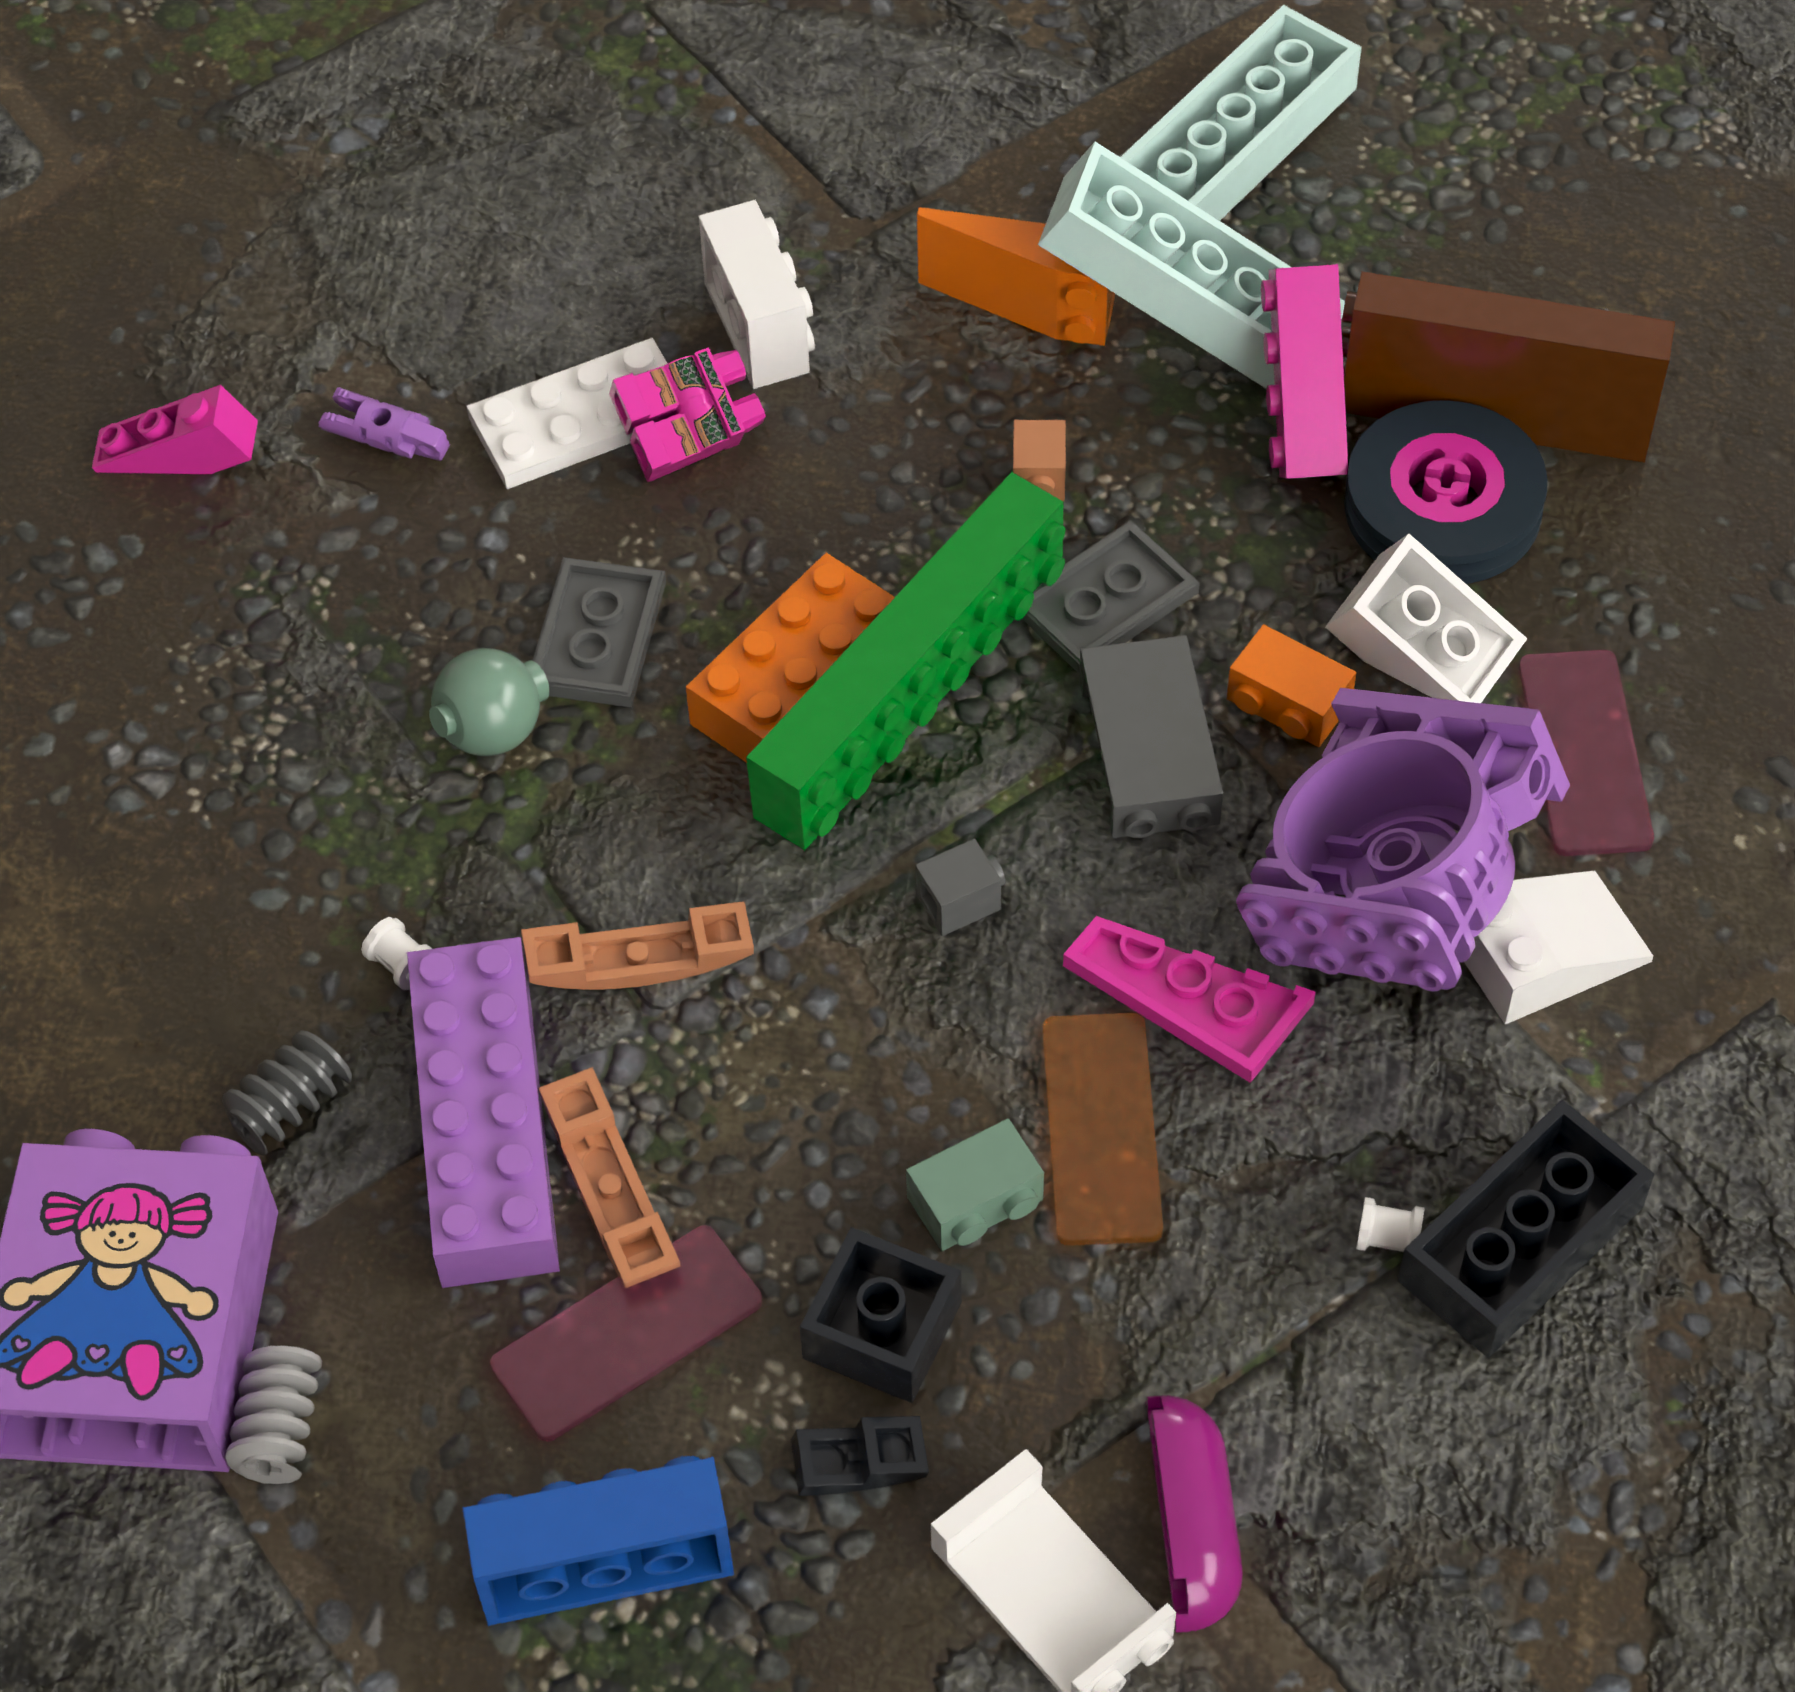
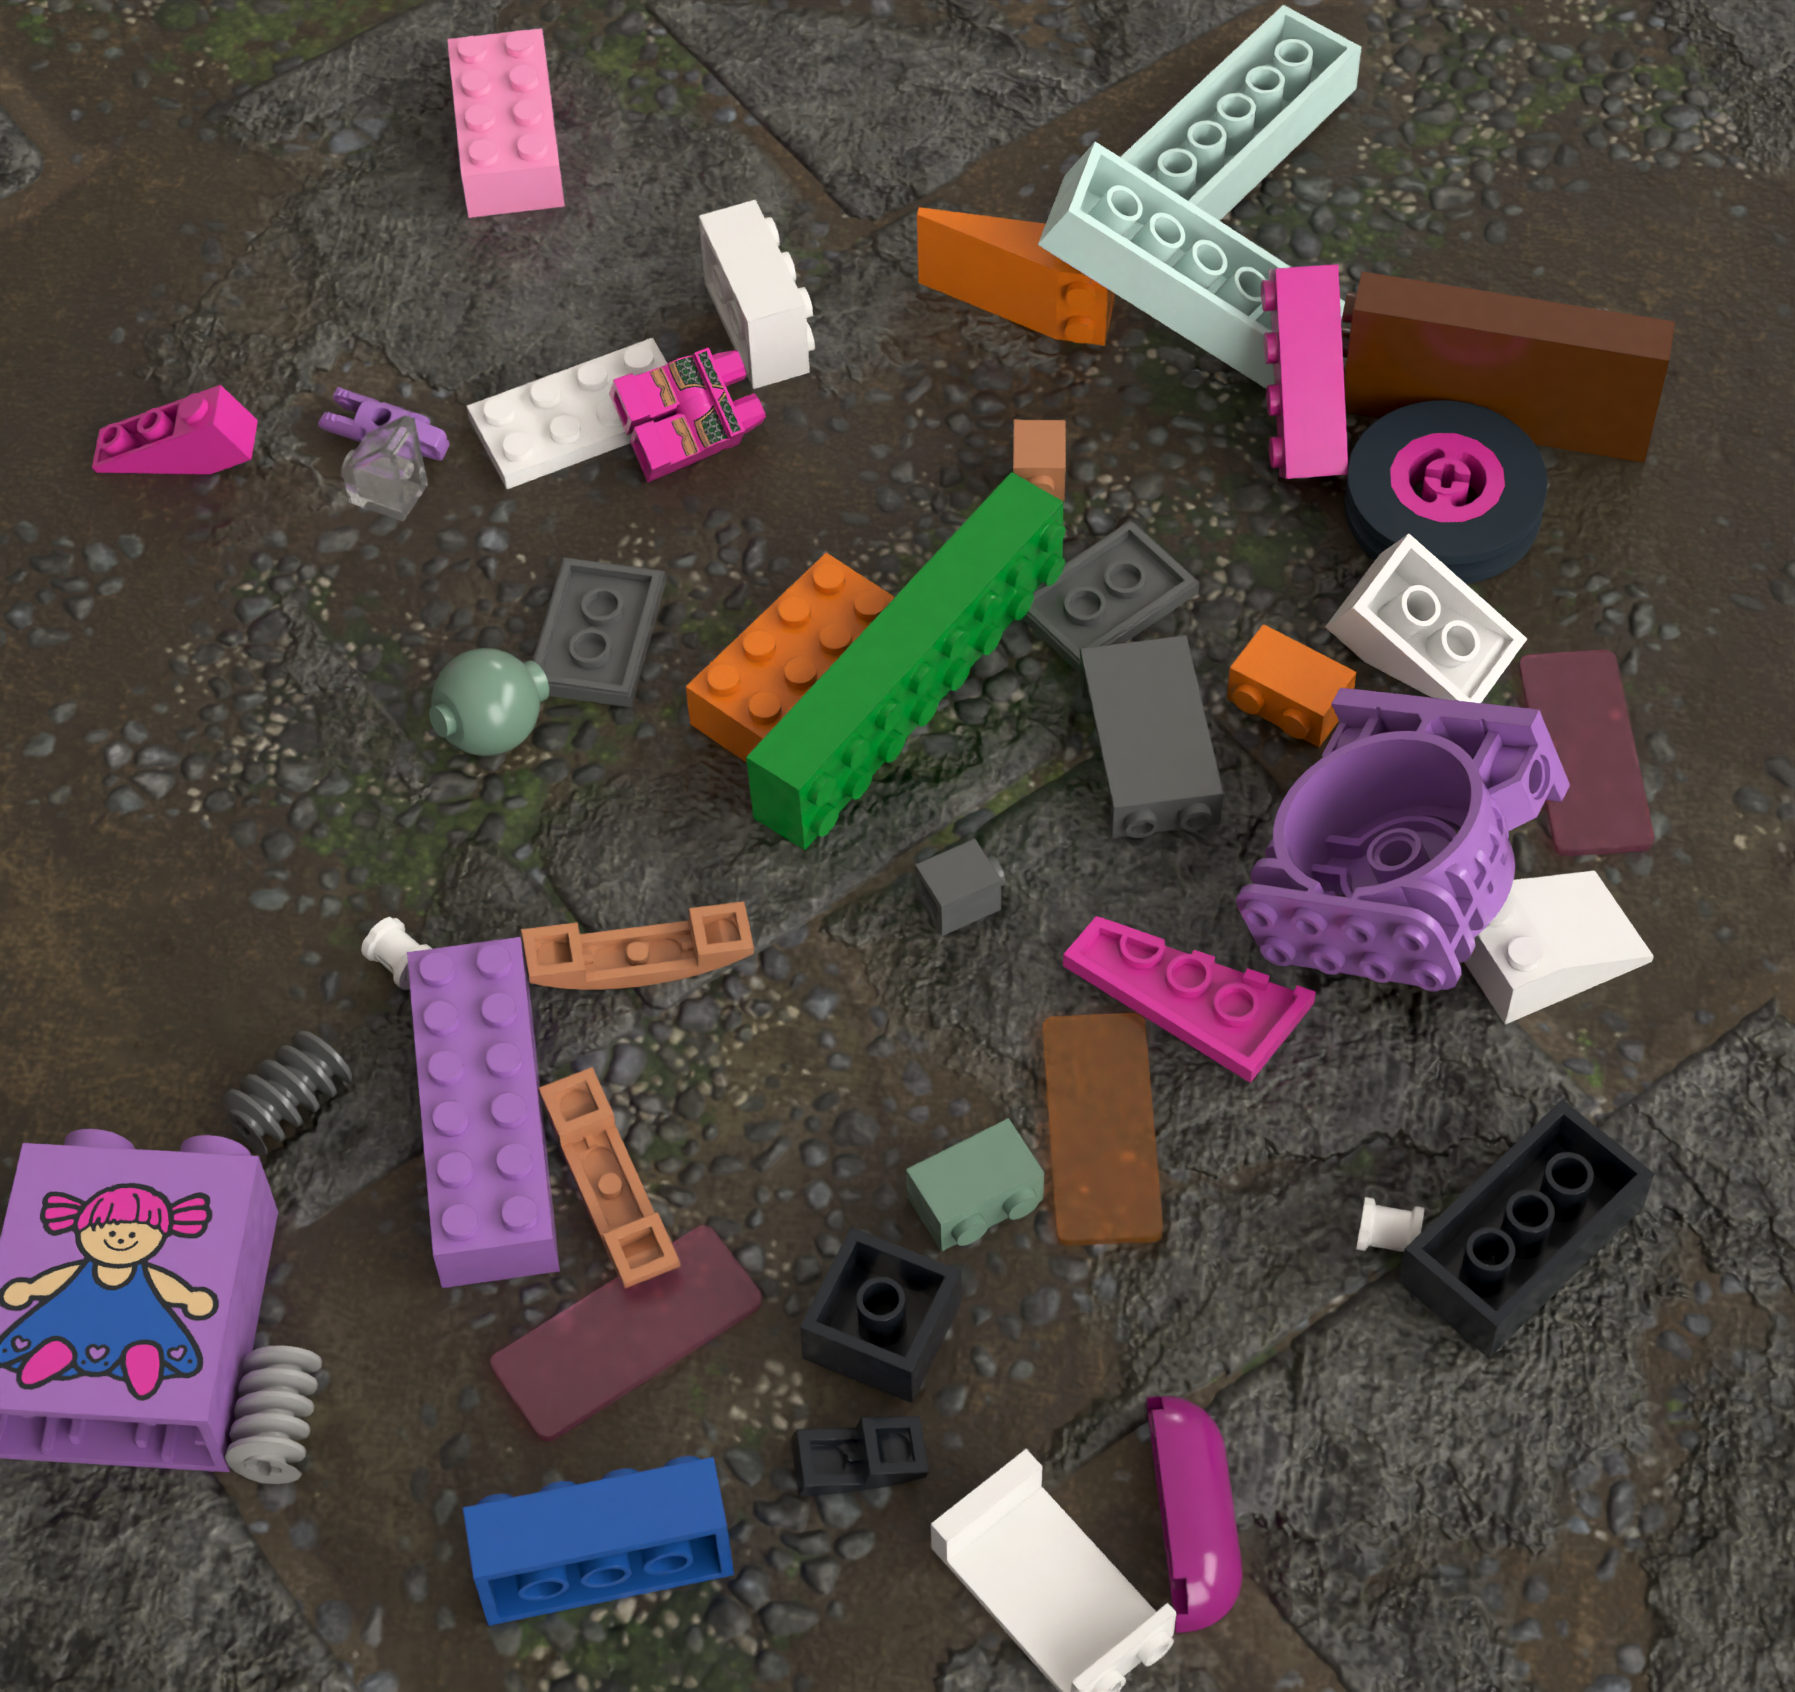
(387, 469): none -> clear slope
(505, 123): none -> bright pink brick

